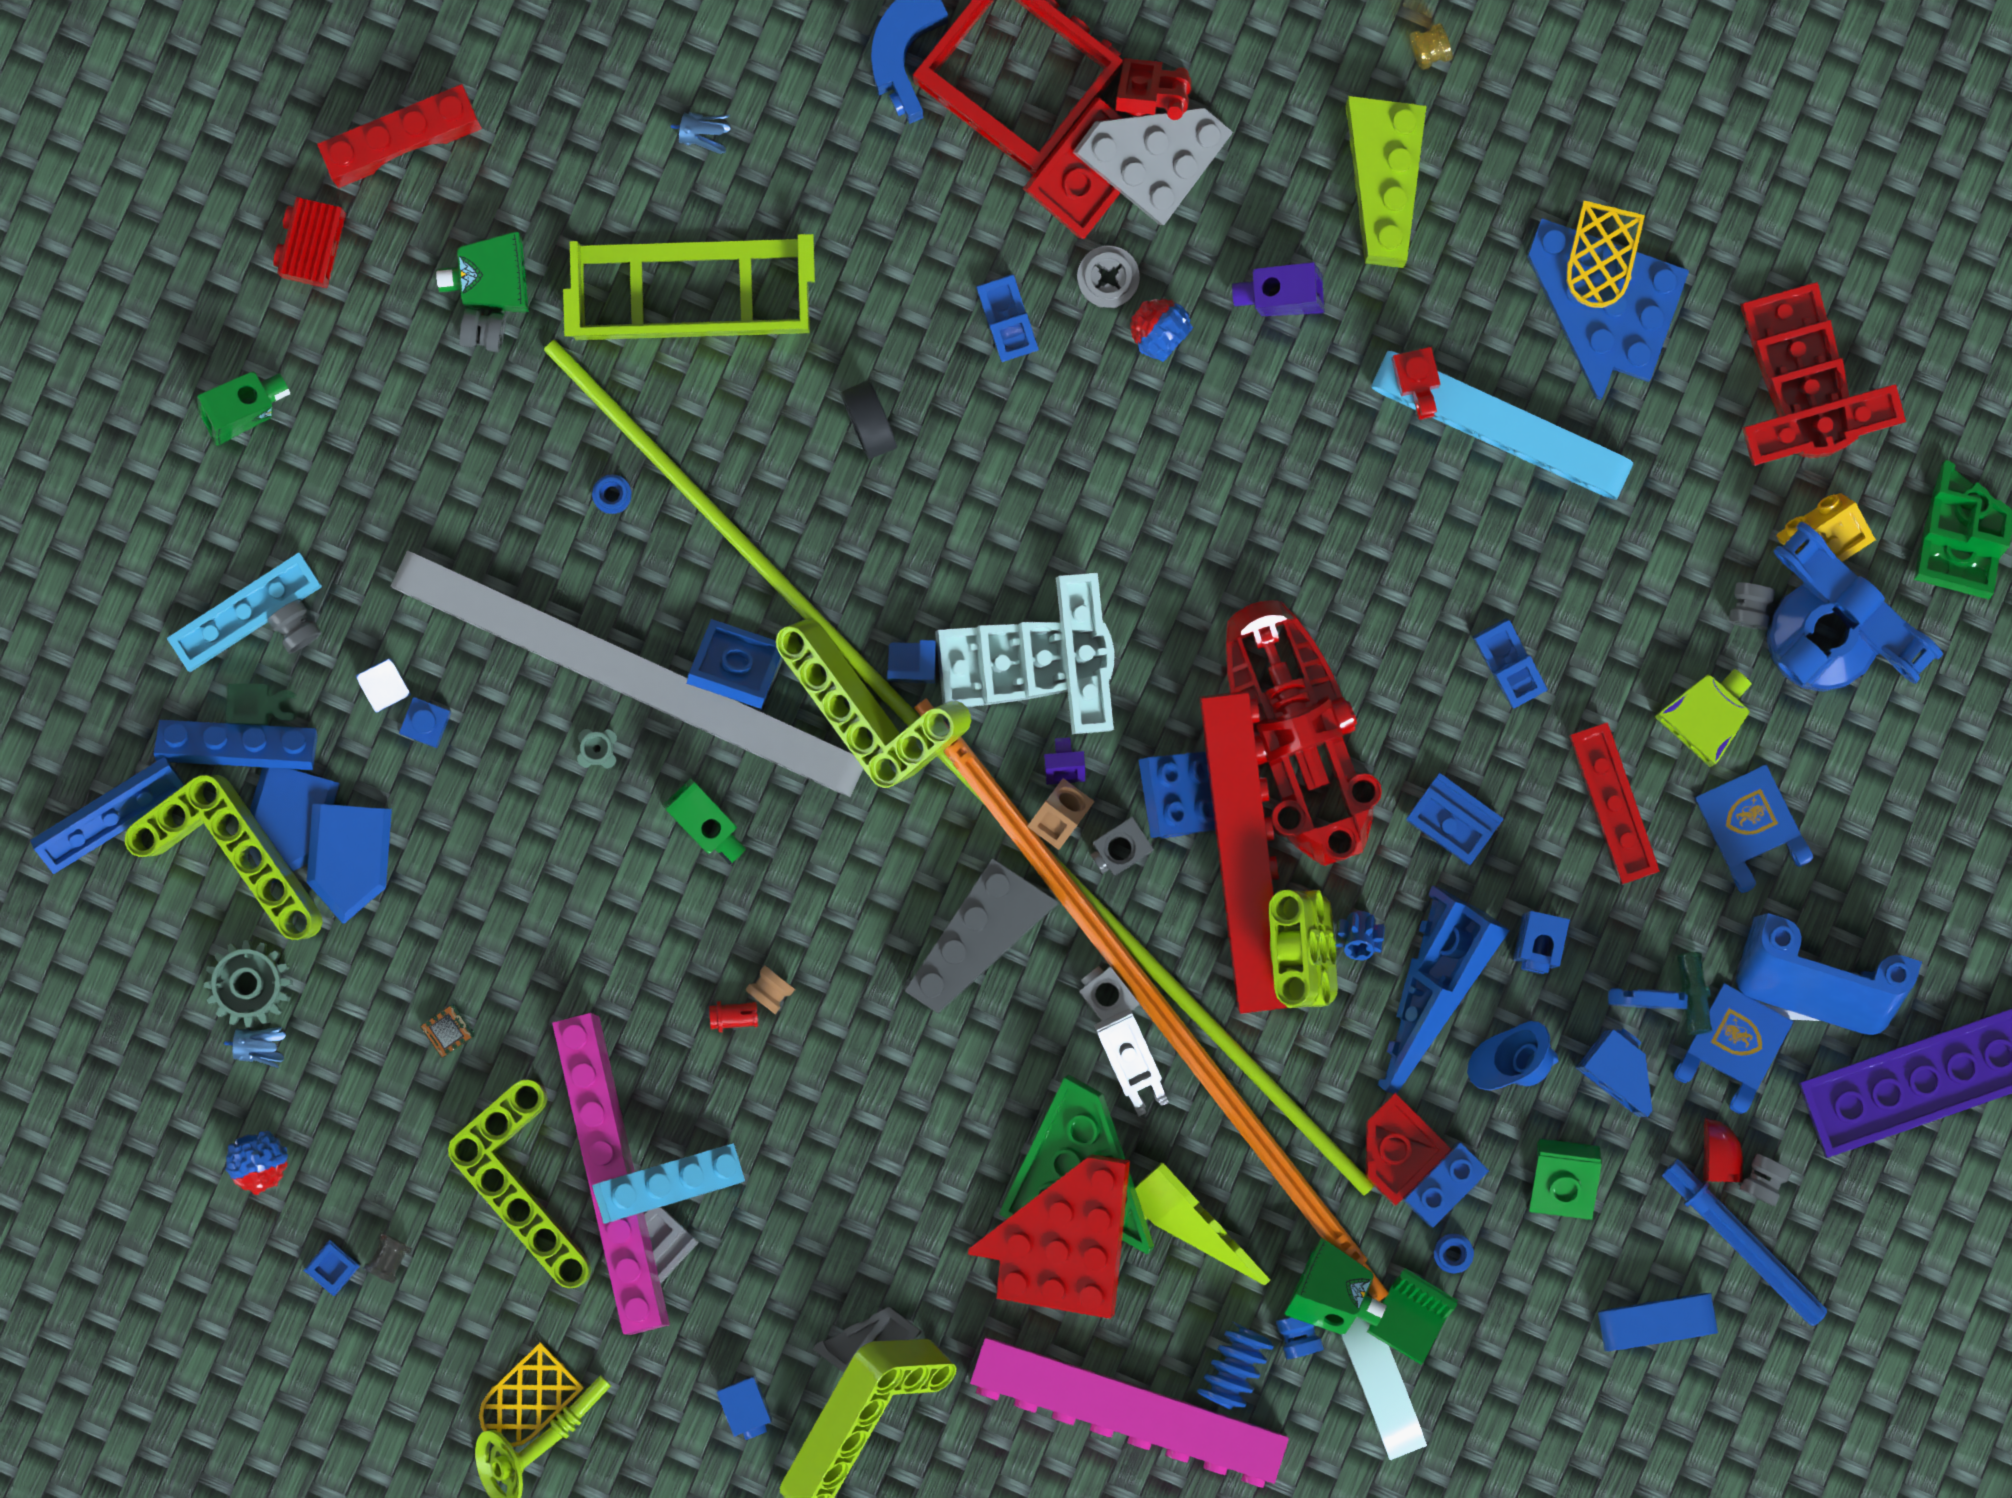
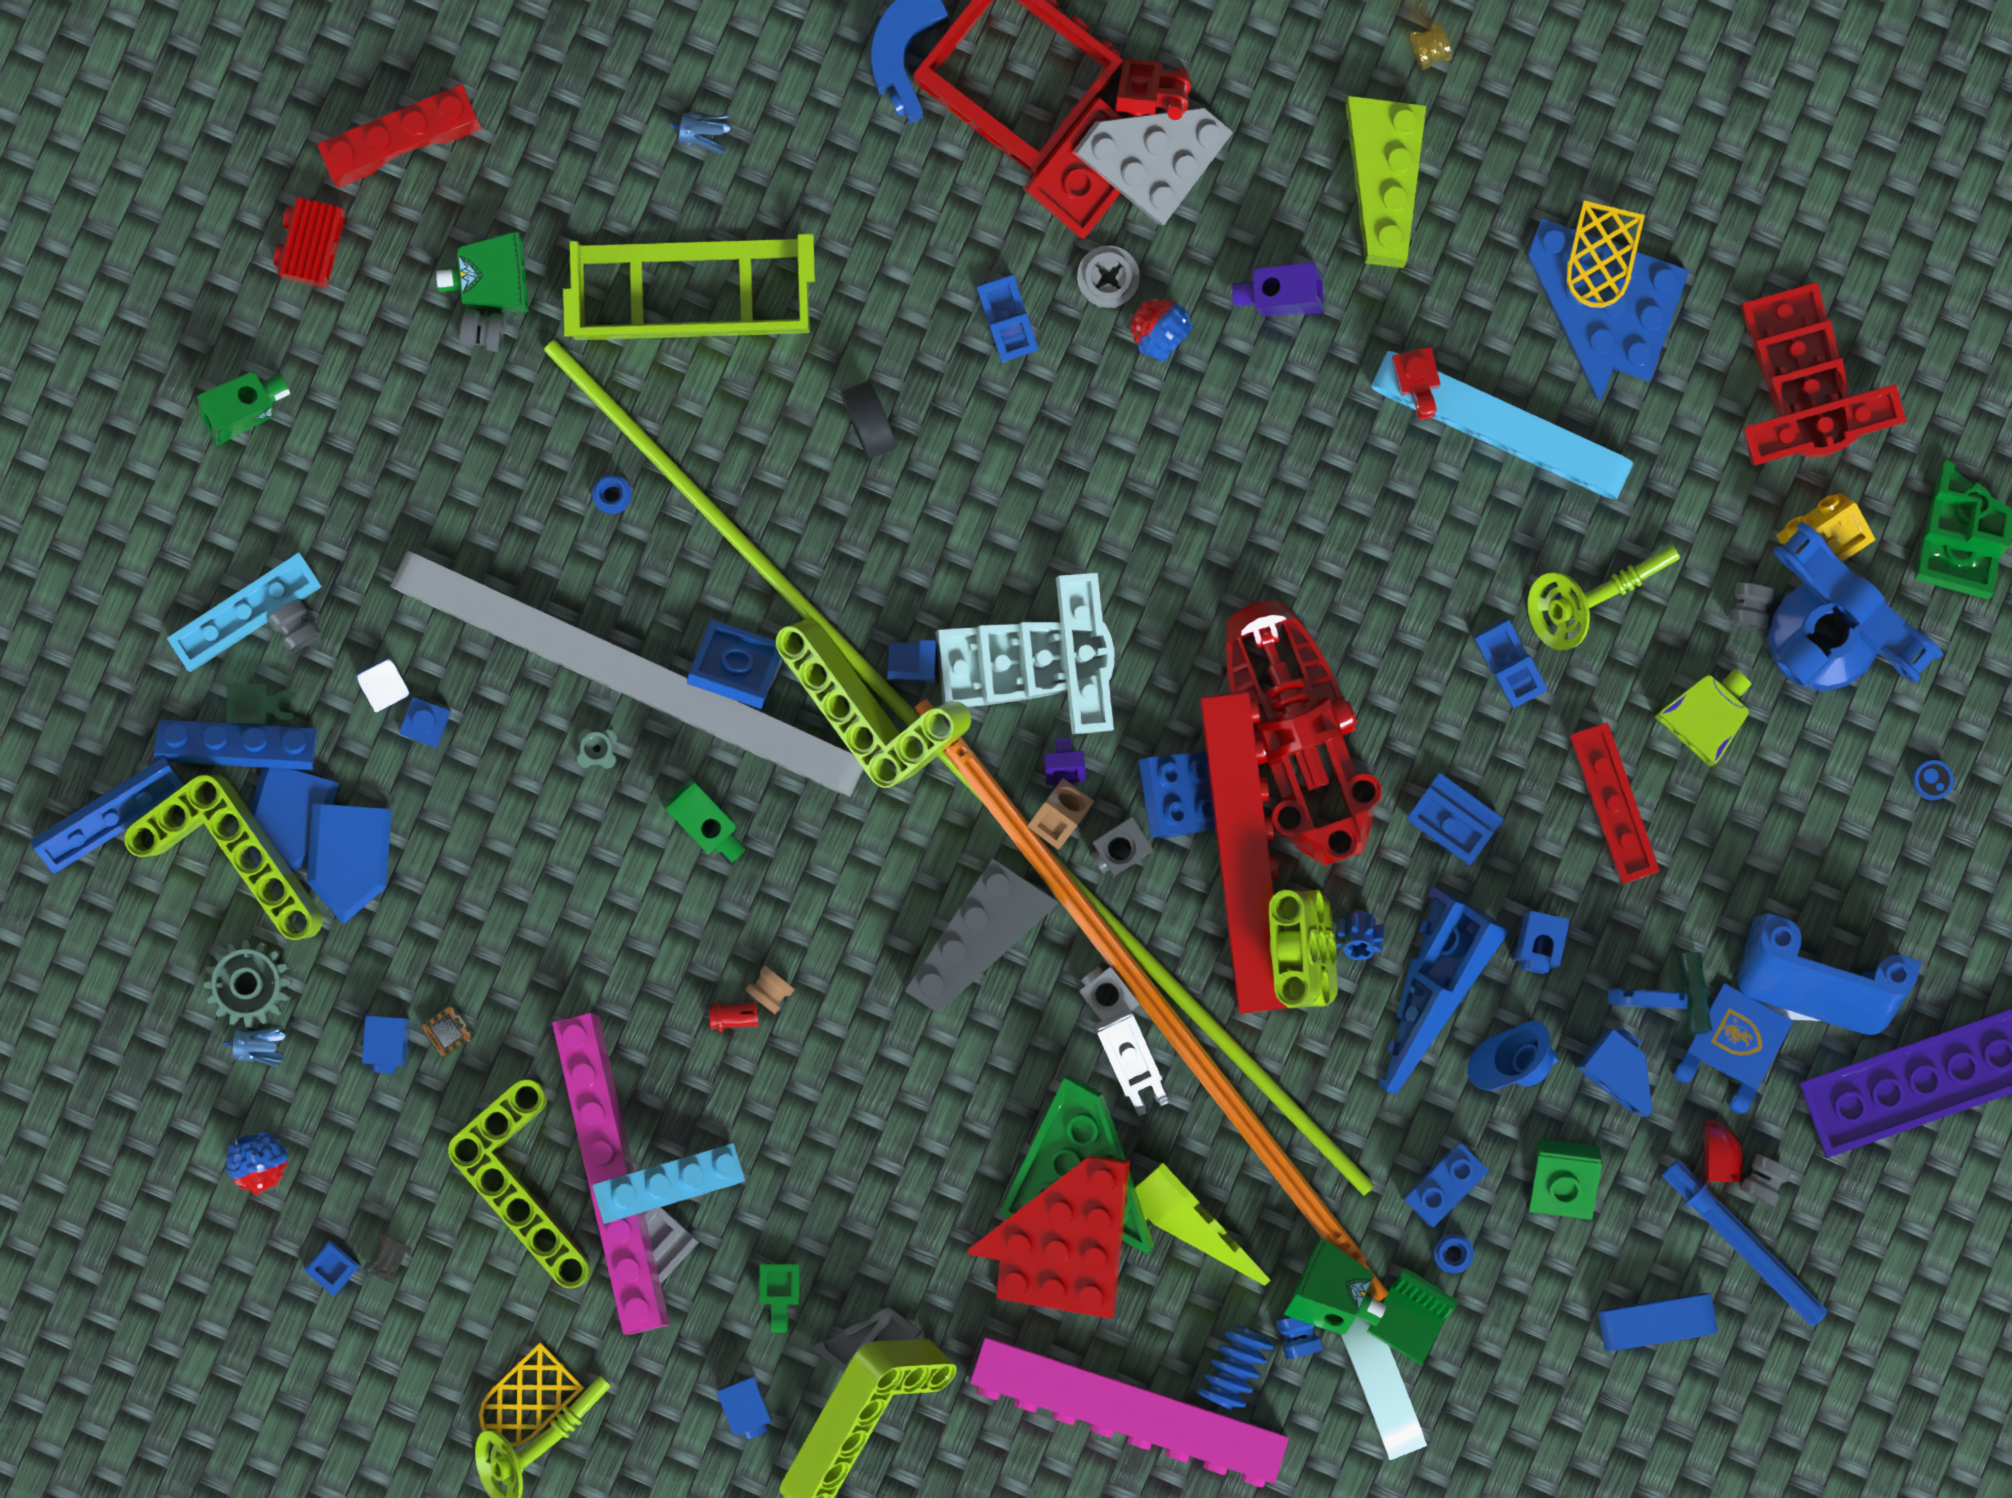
(385, 1043): none -> blue brick
(779, 1288): none -> green plate
(1400, 1149): red plate -> none
(1578, 607): none -> lime dish
(1748, 820): blue flag -> none
(1933, 780): none -> tile

